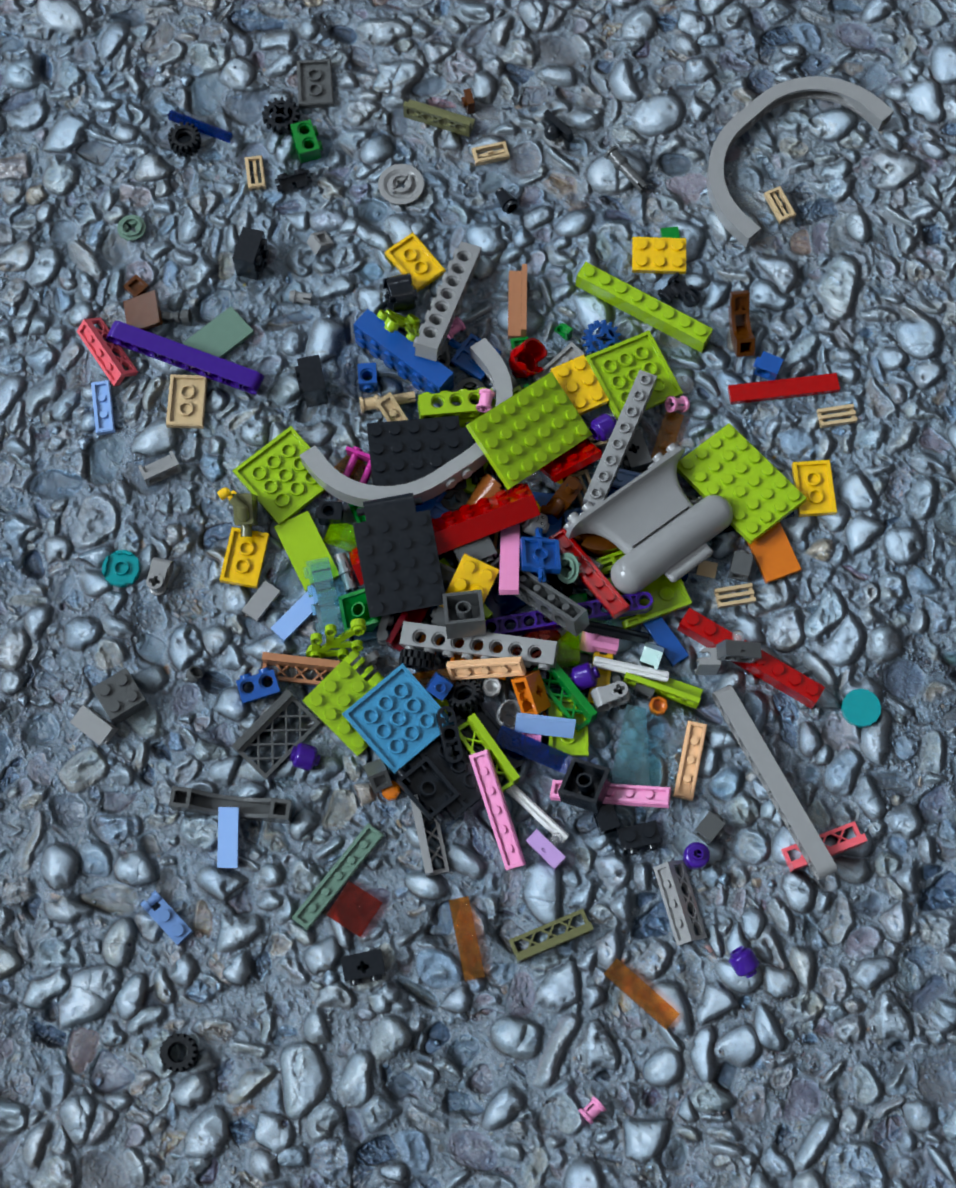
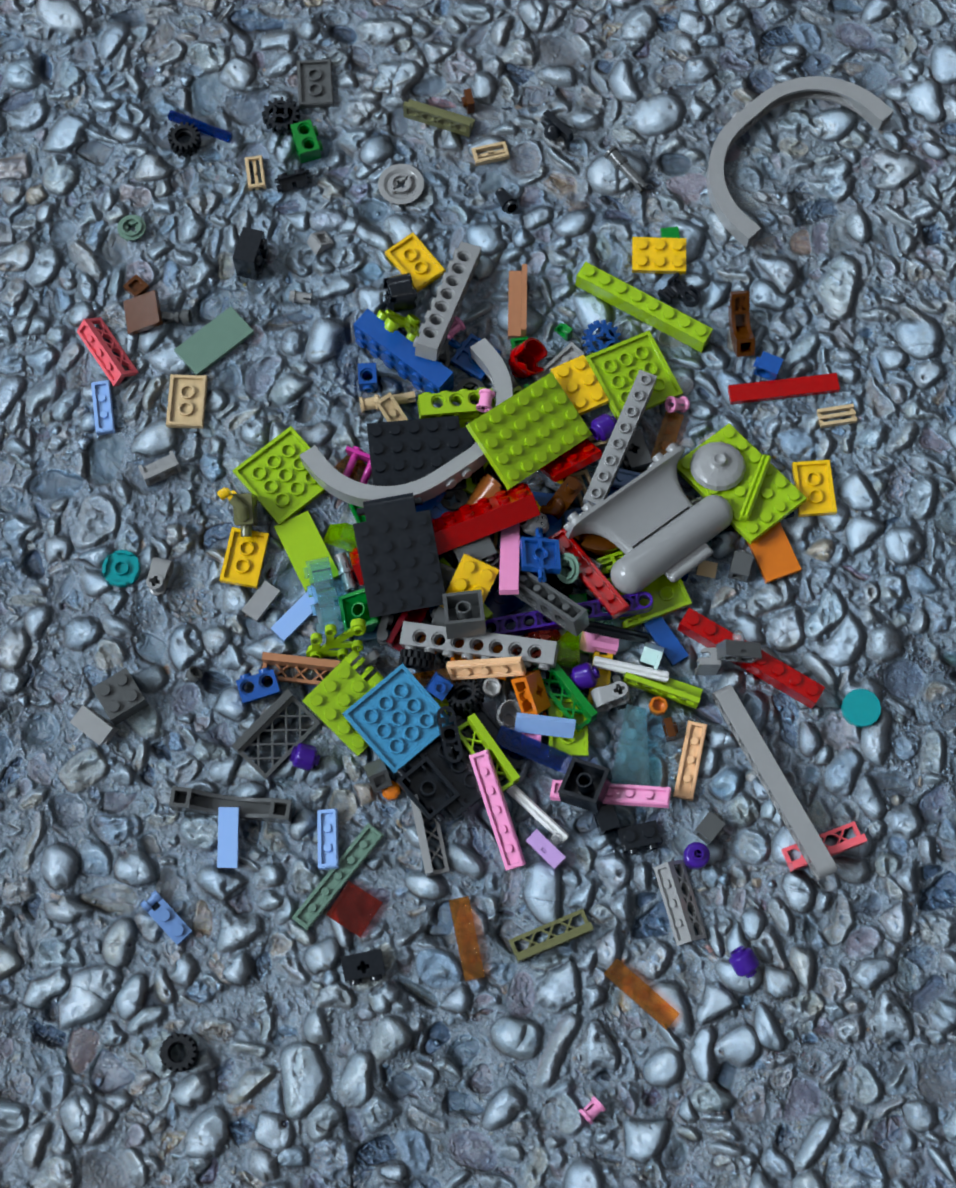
(185, 357): dark purple beam -> none
(311, 381): black brick -> none
(328, 839): none -> light blue tile
(335, 518): black brick -> none
(643, 691): dark grey tile -> none
(670, 729): none -> reddish brown plate
(717, 466): none -> light grey hat
(750, 592): tan tile -> none
(755, 487): none -> lime axle
(779, 217): tan tile -> none

